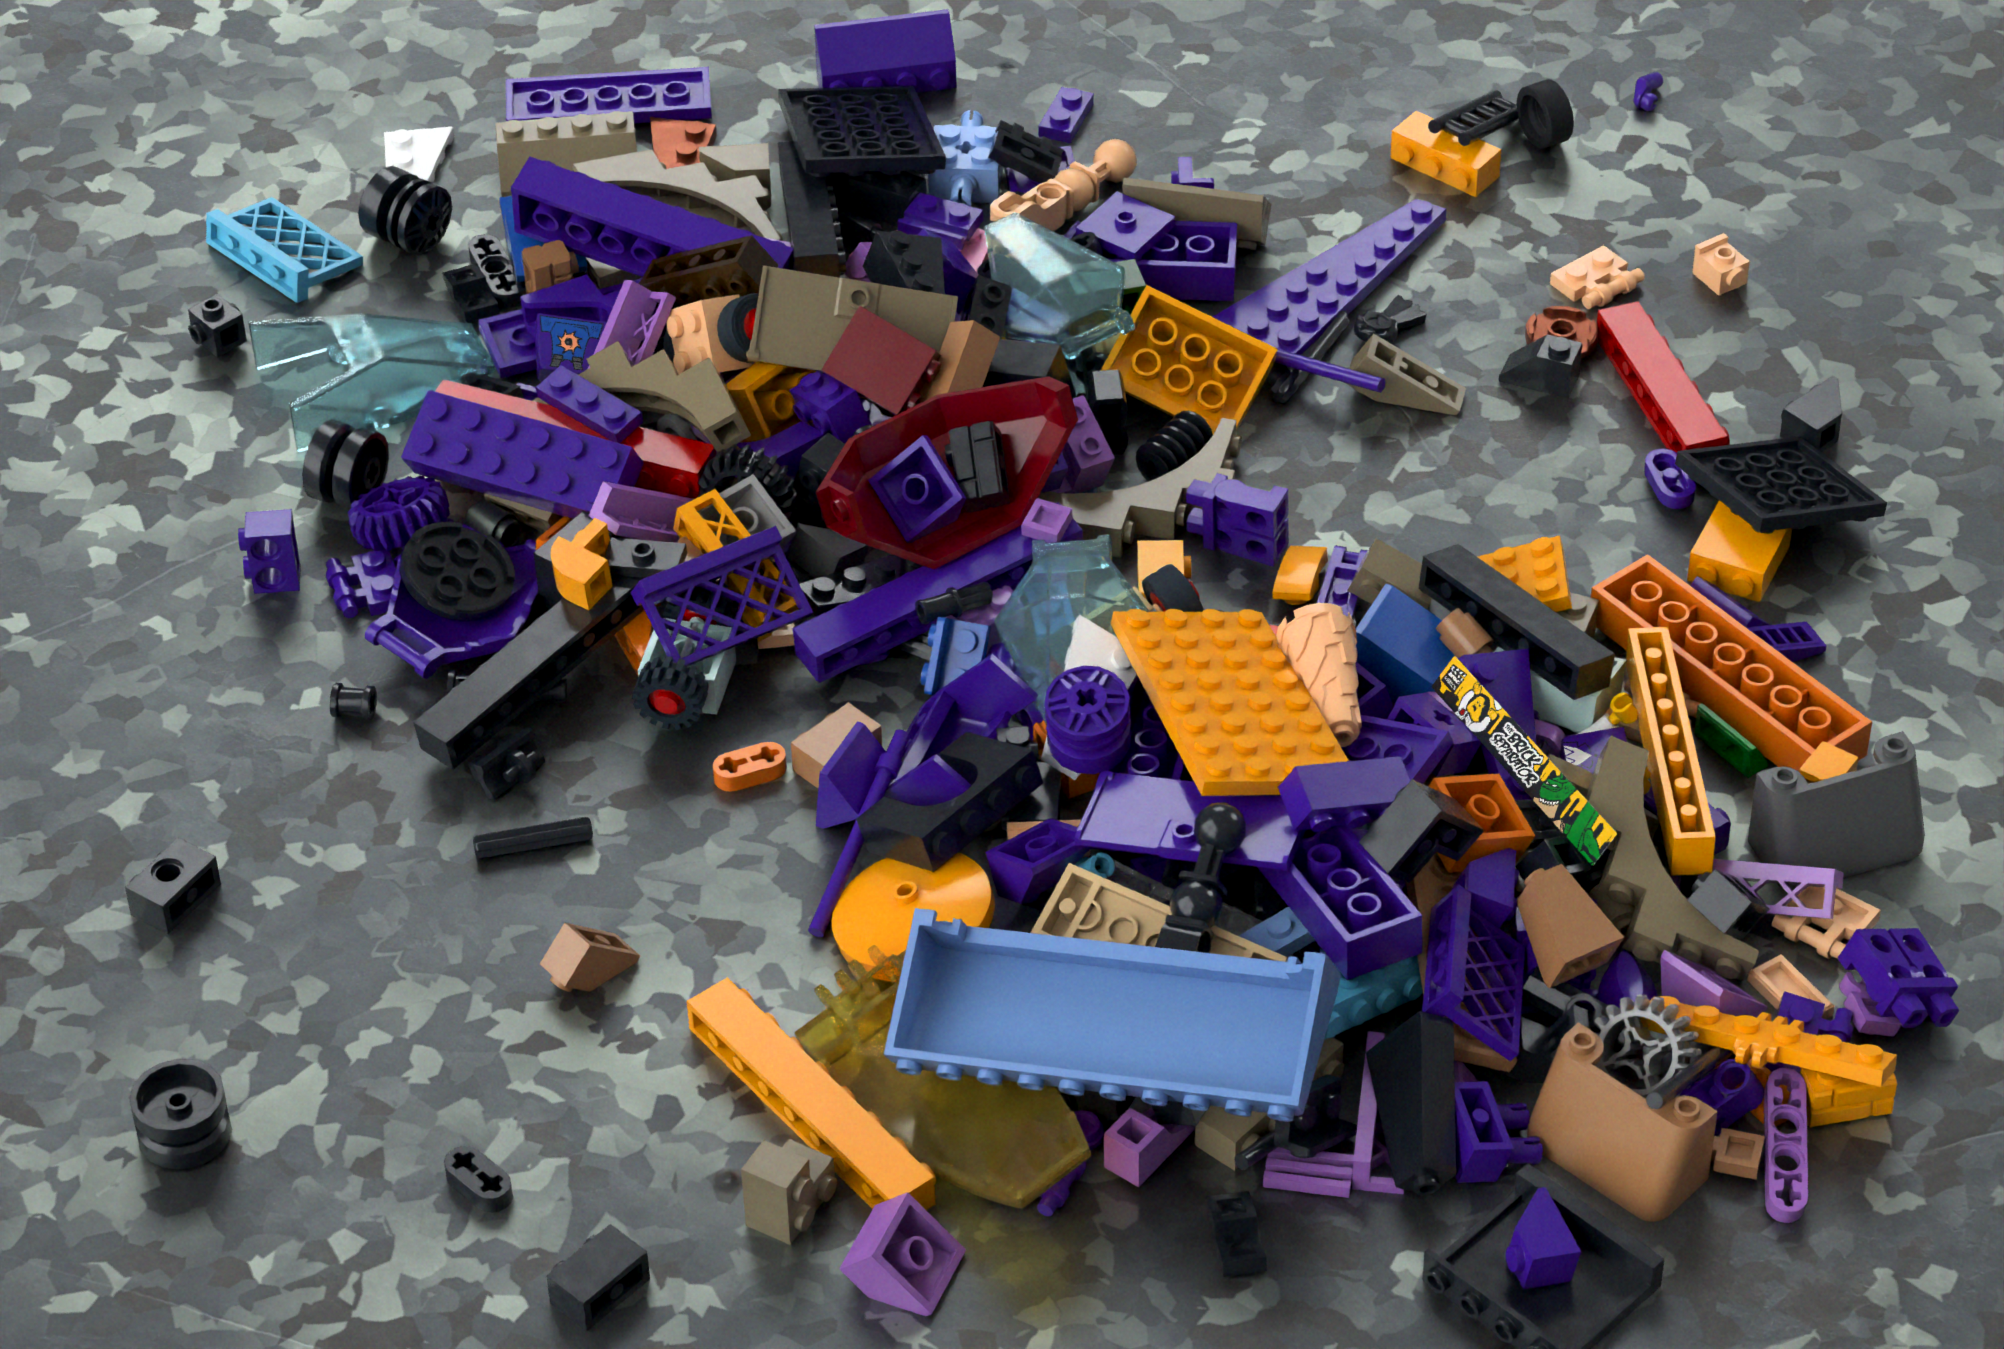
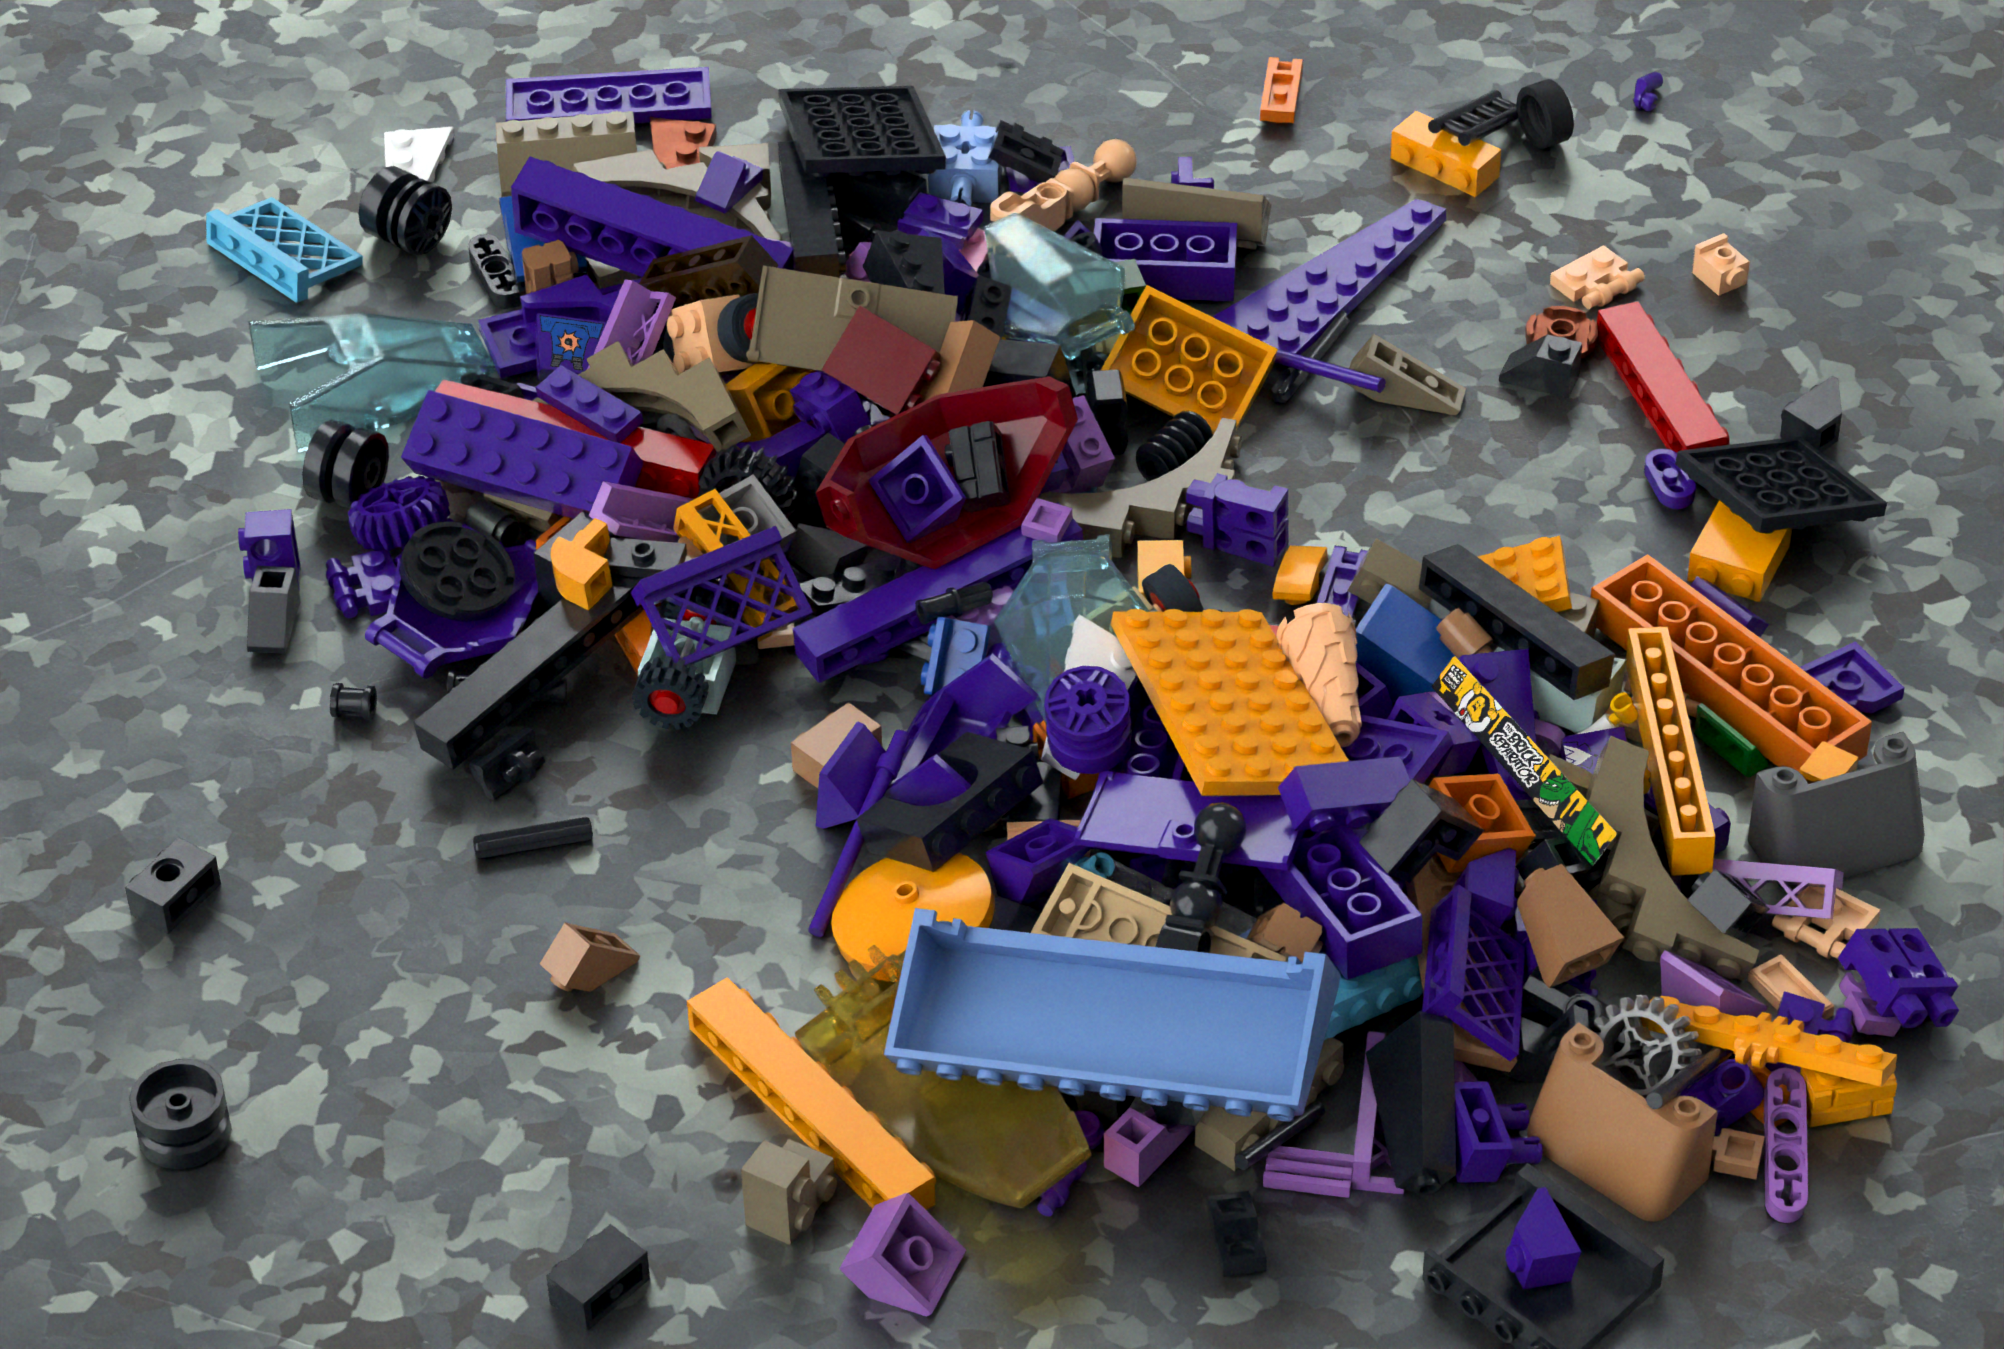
(217, 325): black brick -> none
(272, 609): none -> black slope
(470, 293): black slope -> none
(484, 1173): black beam -> none
(727, 181): none -> dark purple slope
(749, 766): orange beam -> none
(887, 52): dark purple slope -> none
(1066, 114): dark purple plate -> none
(1127, 226): plate -> none
(1281, 90): none -> orange plate
(1286, 932): none -> medium nougat brick
(1320, 1123): black bracket -> none
(1396, 316): black piece -> none
(1625, 979): dark purple piece -> none
(1784, 632): dark purple slope -> none
(1856, 678): none -> dark purple plate

